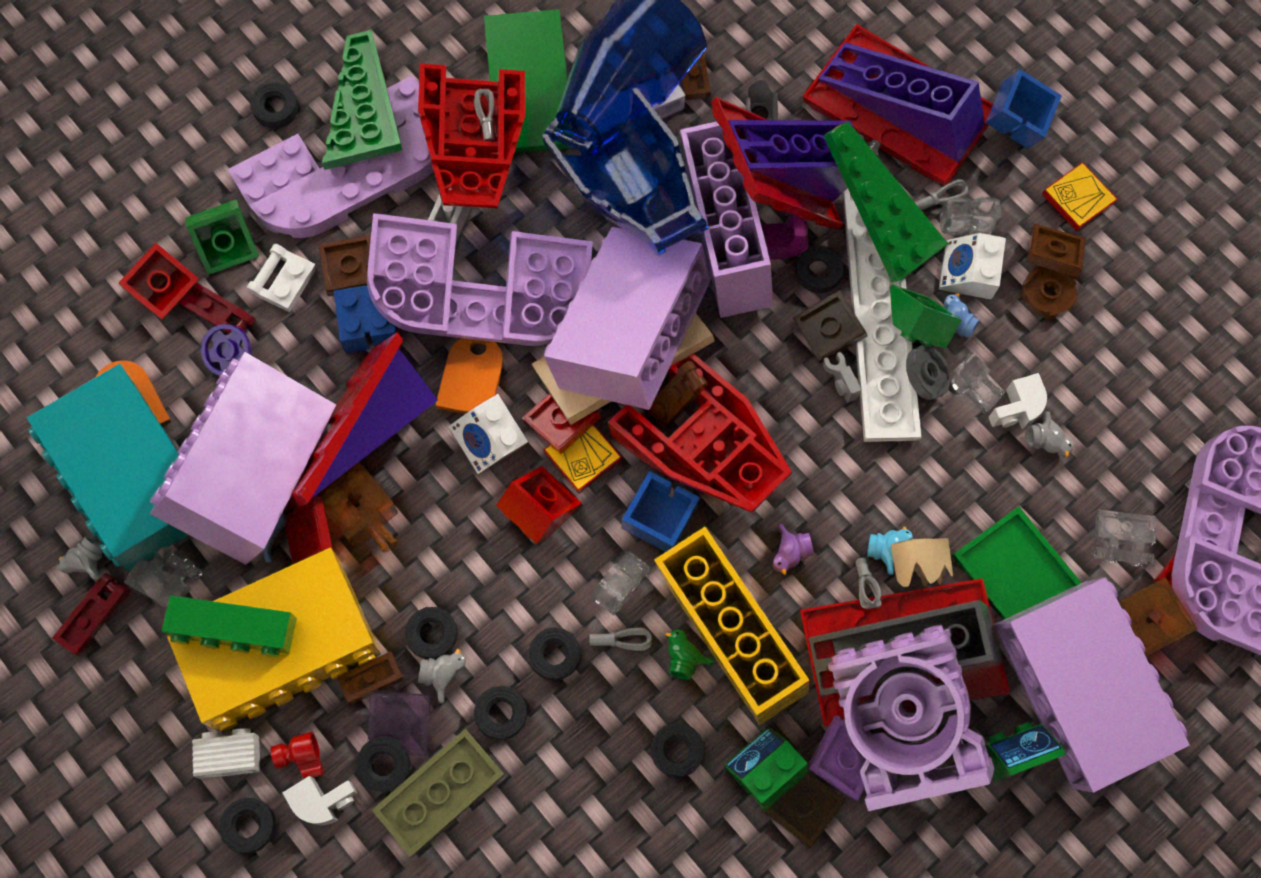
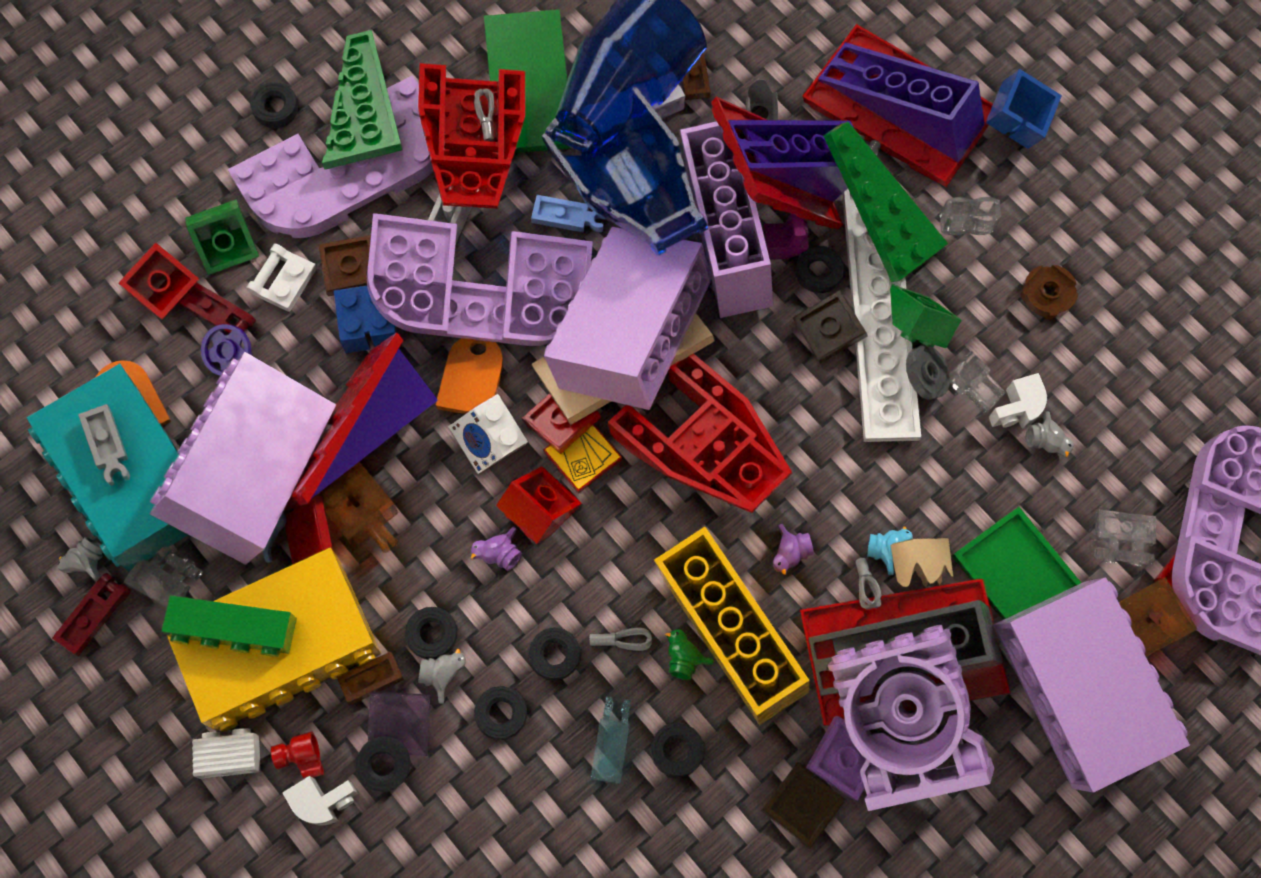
(104, 441): none -> light grey plate
(230, 817): black tyre -> none
(438, 793): olive plate -> none
(498, 550): none -> medium lavender animal
(564, 214): none -> light blue plate
(611, 745): none -> clear light blue hinge
(620, 582): clear brick -> none
(658, 516): blue piece -> none
(677, 395): reddish brown plate -> none
(767, 768): green slope -> none
(845, 380): light grey plate -> none
(933, 198): light grey piece -> none
(959, 309): medium blue animal -> none
(973, 265): white slope -> none
(1022, 750): slope -> none
(1056, 250): reddish brown plate -> none
(1079, 196): yellow tile -> none

